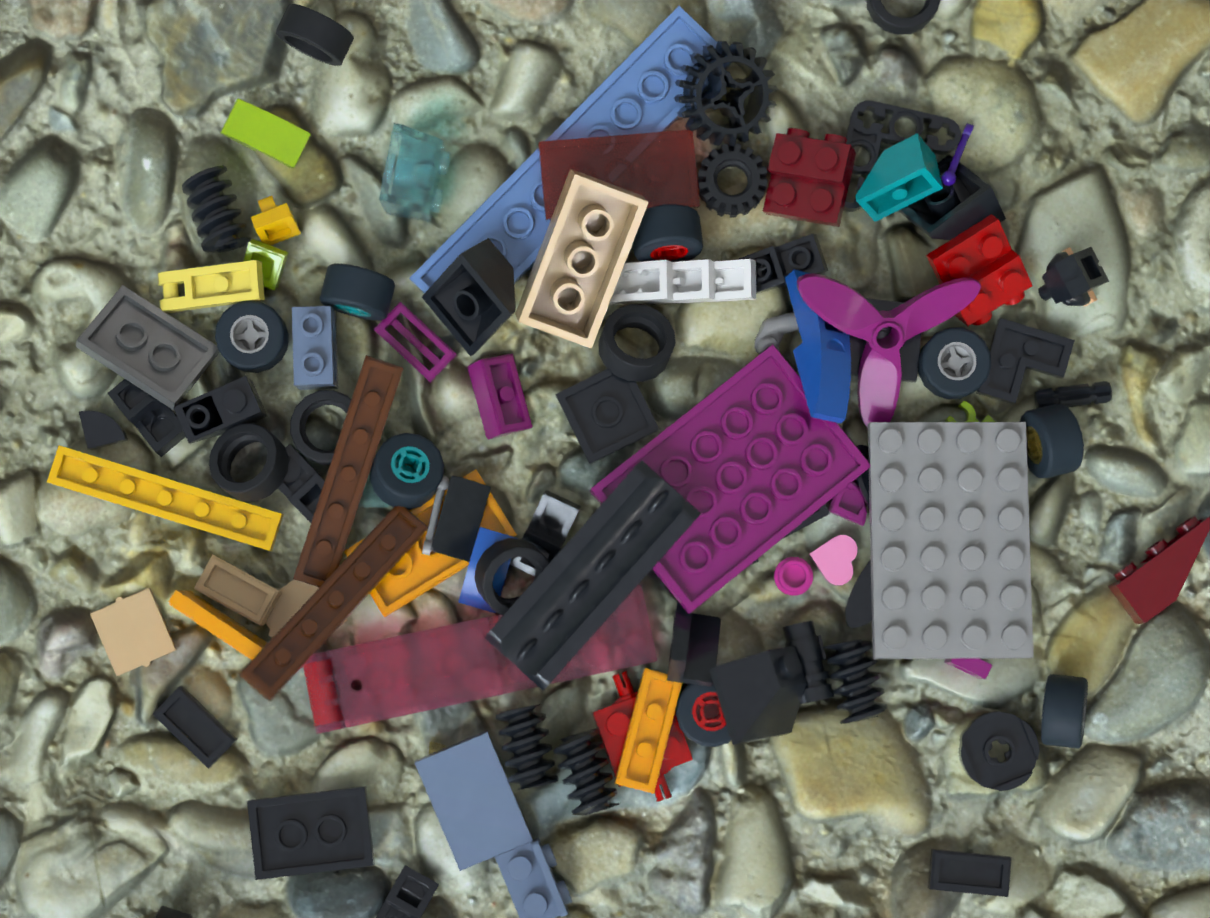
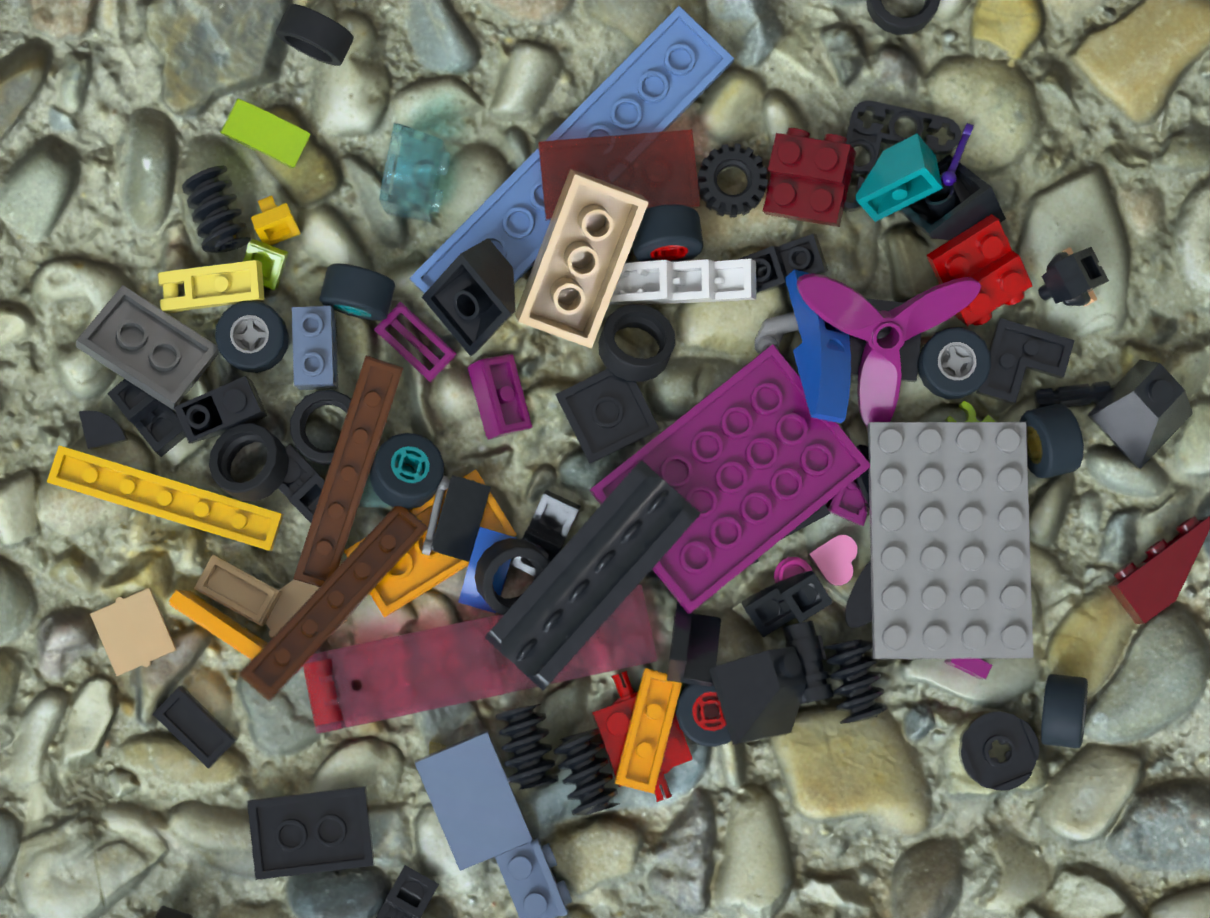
(740, 120): black gear -> none
(785, 600): none -> black slope
(969, 872): black tile -> none
(1142, 411): none -> black slope

